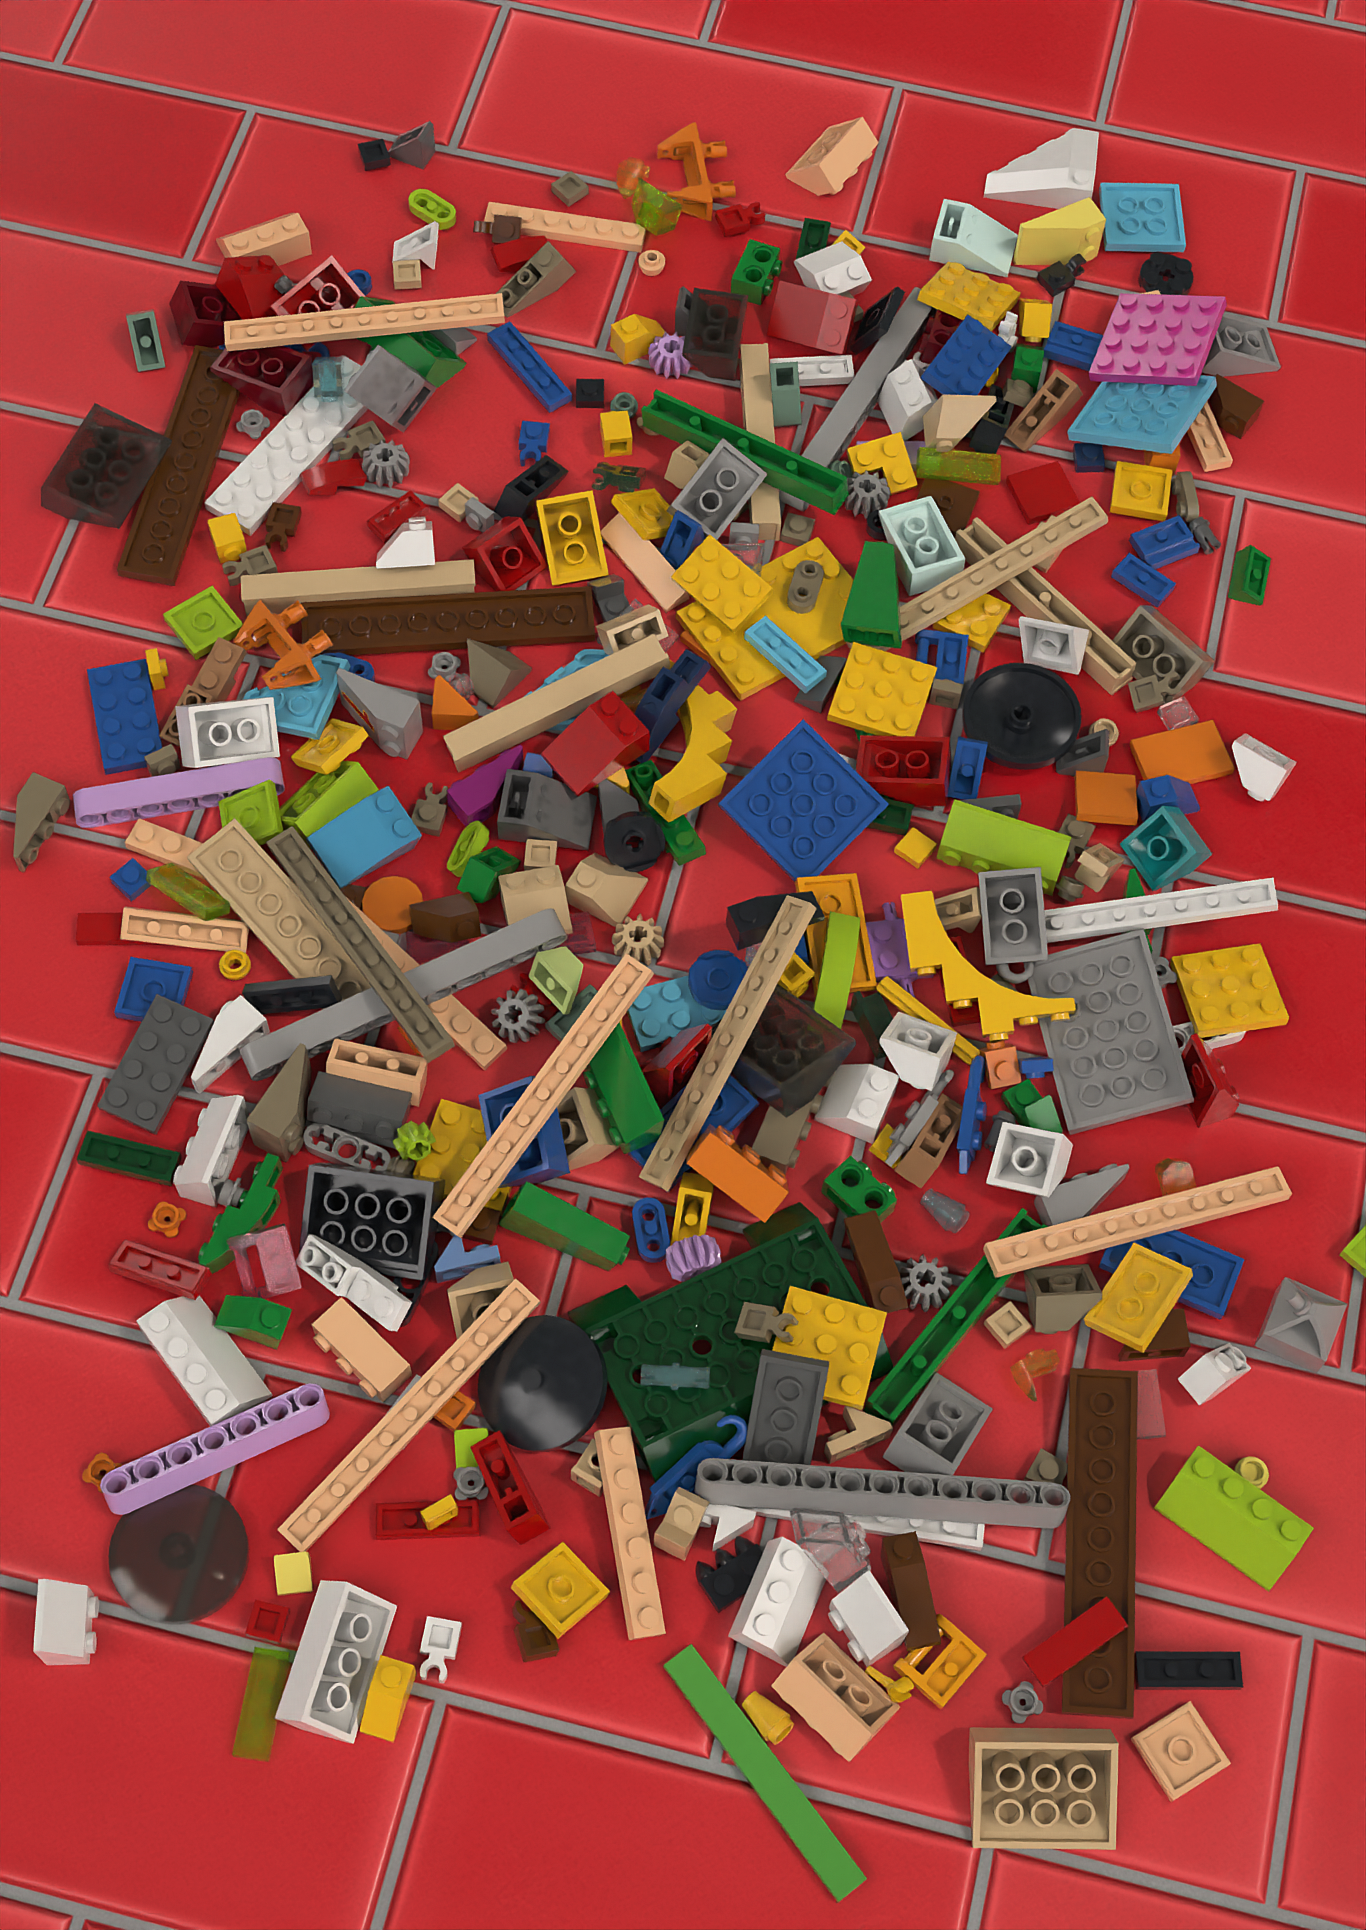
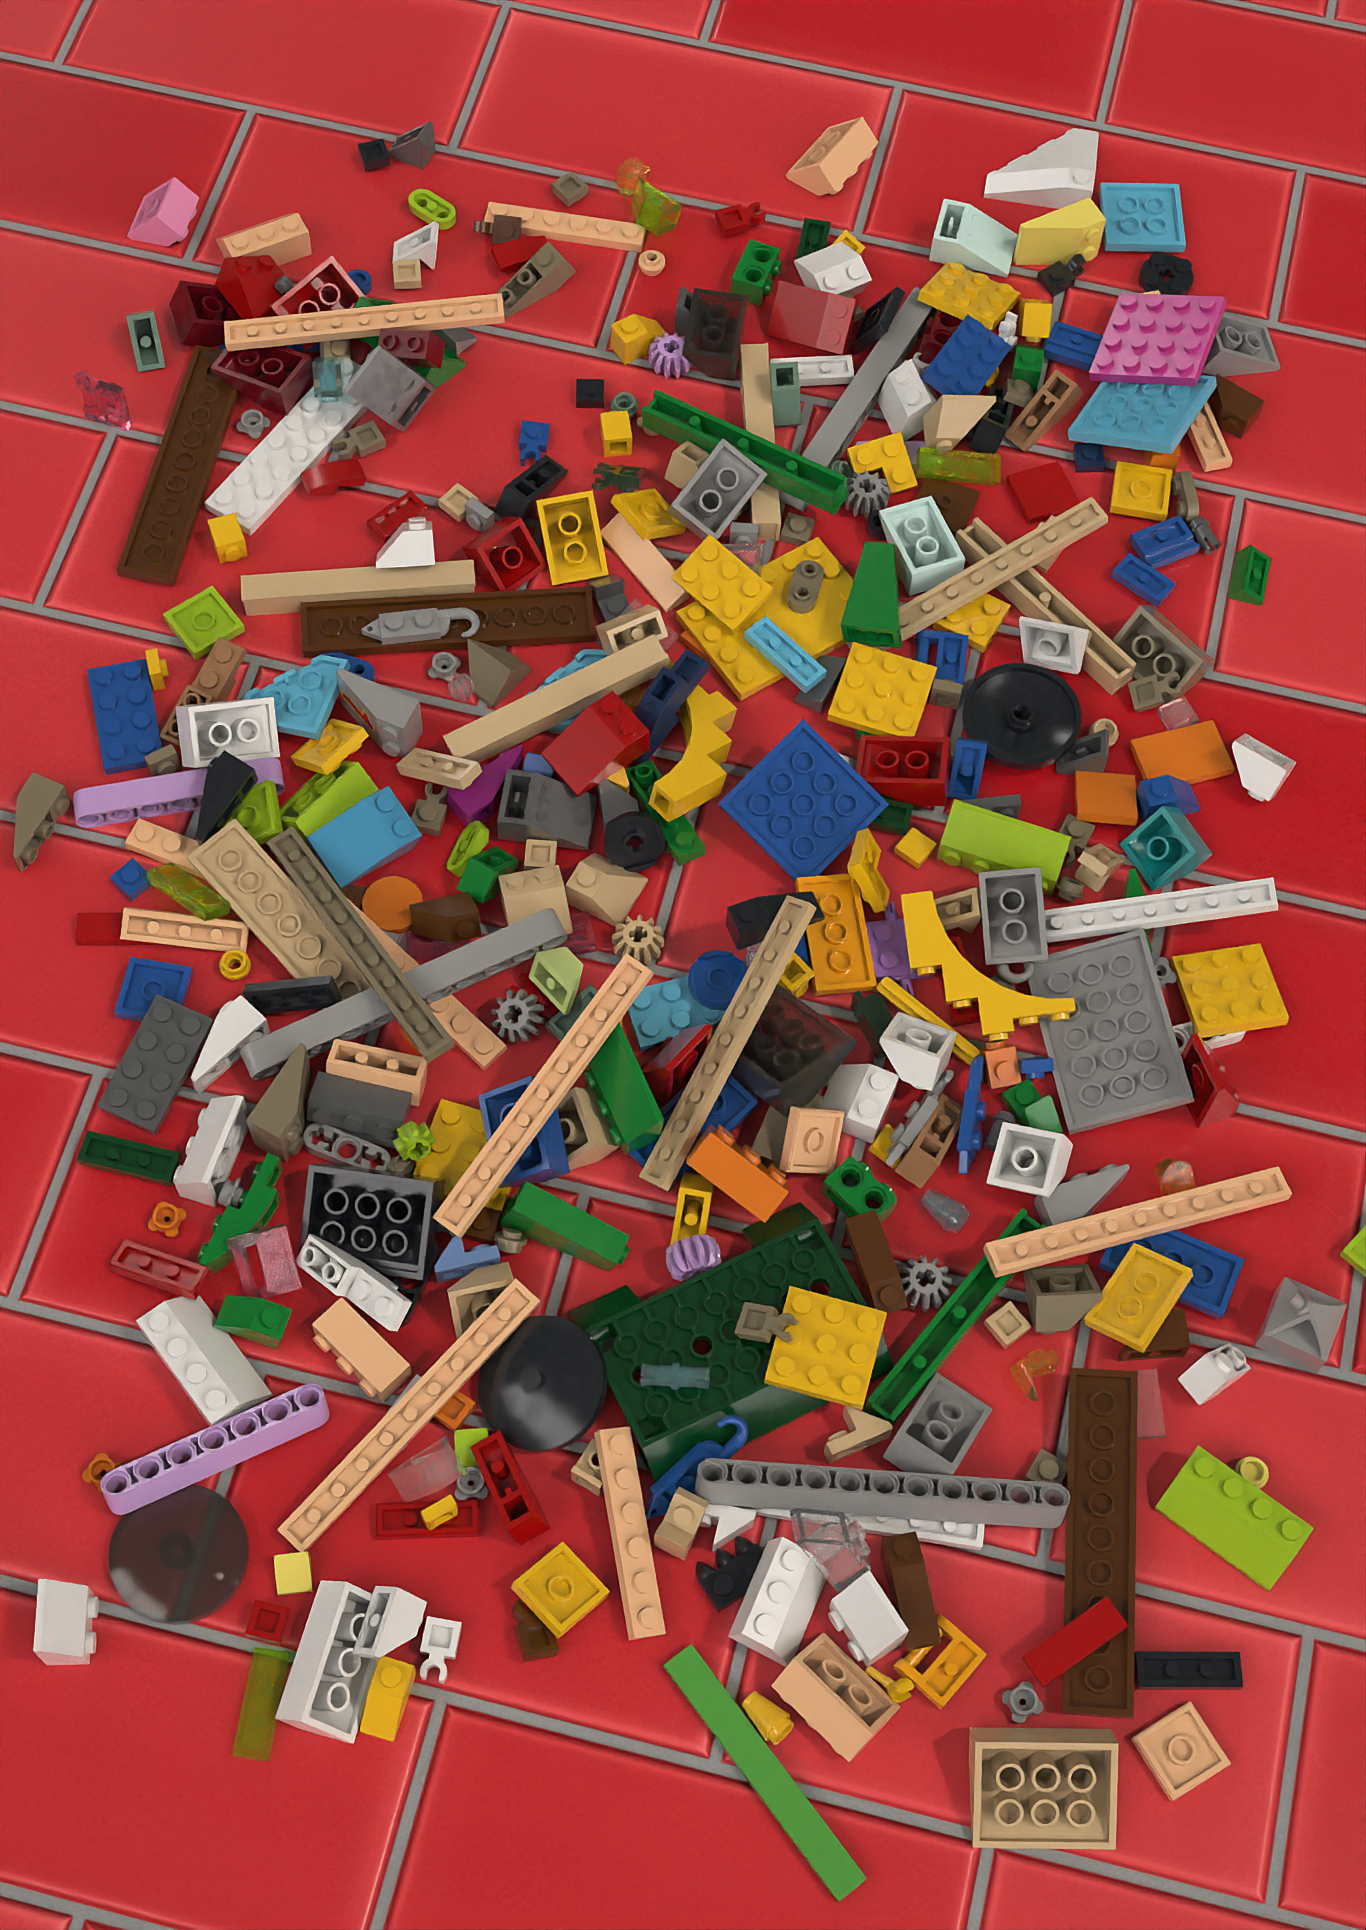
(103, 469): clear smoke slope -> none
(110, 402): none -> clear pink plate
(164, 214): none -> bright pink slope
(224, 790): none -> black slope
(251, 563): dark tan plate -> none
(282, 522): reddish brown plate -> none
(293, 655): orange hose -> none
(335, 348): none -> tan plate
(385, 463): light grey gear -> none
(389, 1621): none -> white slope
(413, 347): none -> dark red brick
(418, 625): none -> light grey plate
(428, 1471): none -> clear slope
(439, 768): none -> tan plate
(449, 708): orange slope -> none
(510, 1240): none -> dark tan plate
(529, 366): blue plate -> none
(650, 1231): blue plate -> none
(681, 539): blue slope -> none
(700, 191): orange hose -> none
(785, 1408): dark grey plate -> none
(811, 1140): none -> light nougat tile
(837, 967): lime slope -> none
(864, 870): none -> yellow plate

